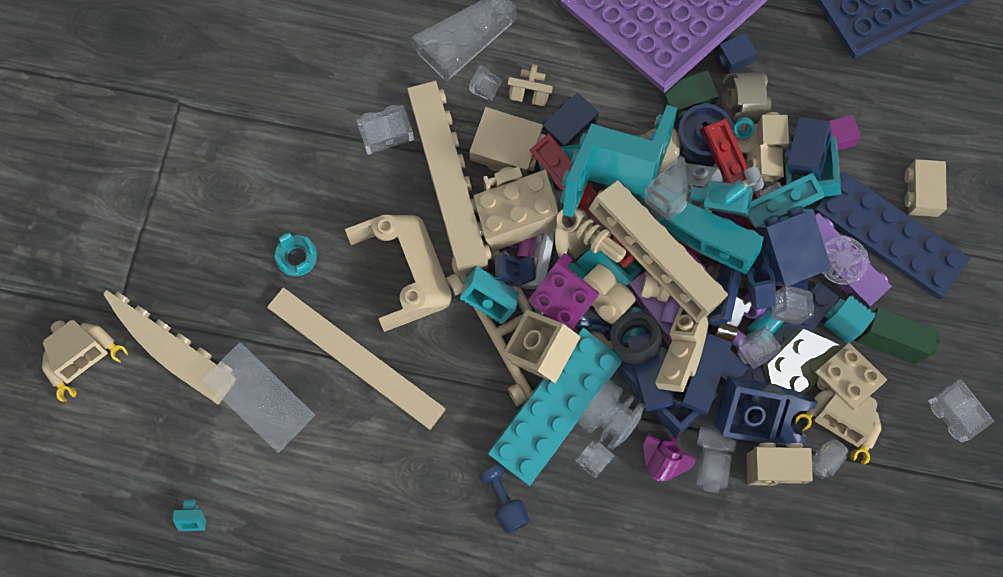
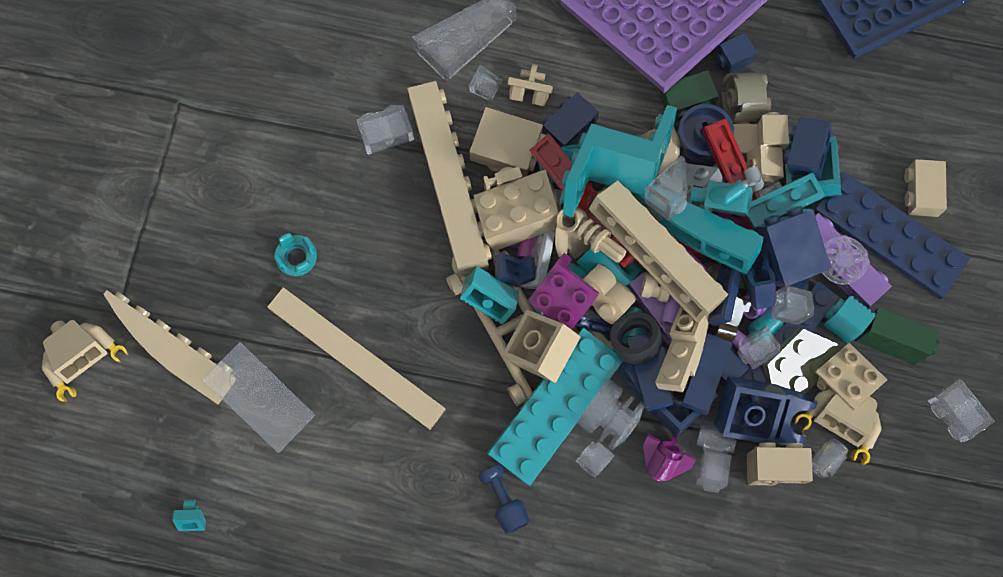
(430, 290): tan windscreen -> none
(749, 130): teal hinge -> none
(845, 131): magenta brick -> none

